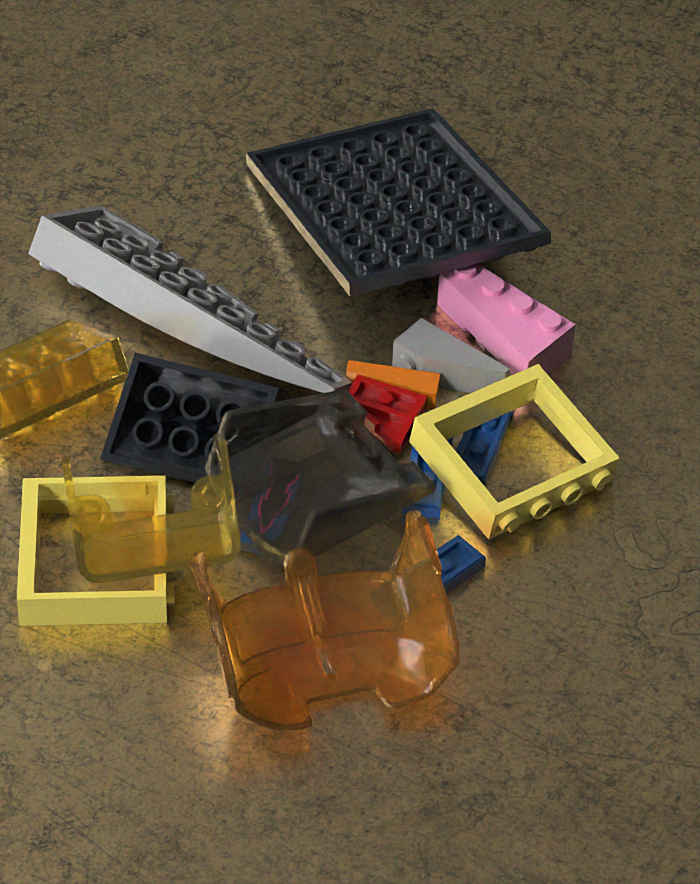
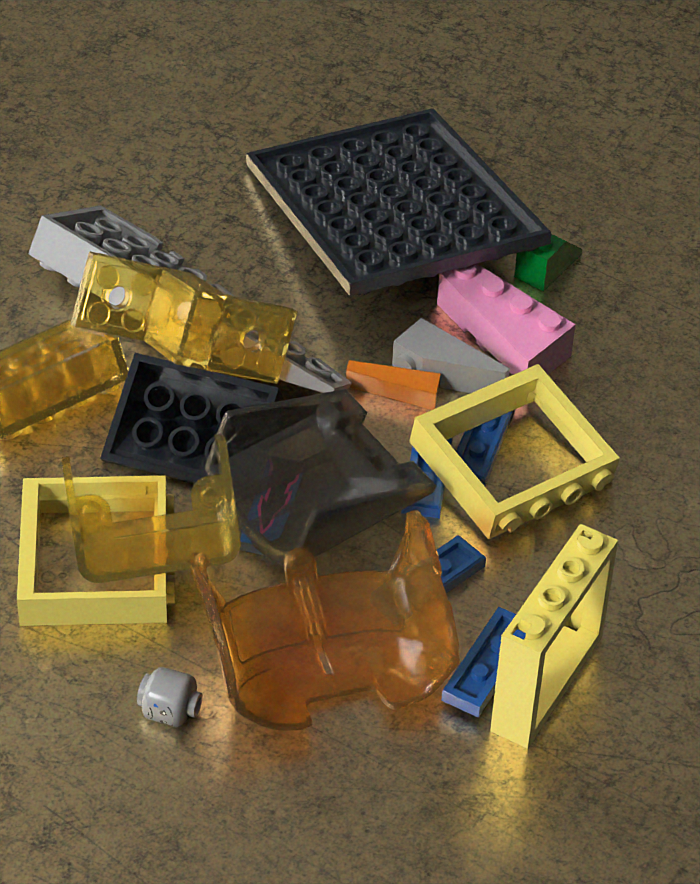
(169, 696): none -> light grey head
(183, 317): none -> clear yellow bracket
(389, 410): red wing -> none
(476, 675): none -> blue plate
(543, 665): none -> light yellow window
(545, 263): none -> green slope

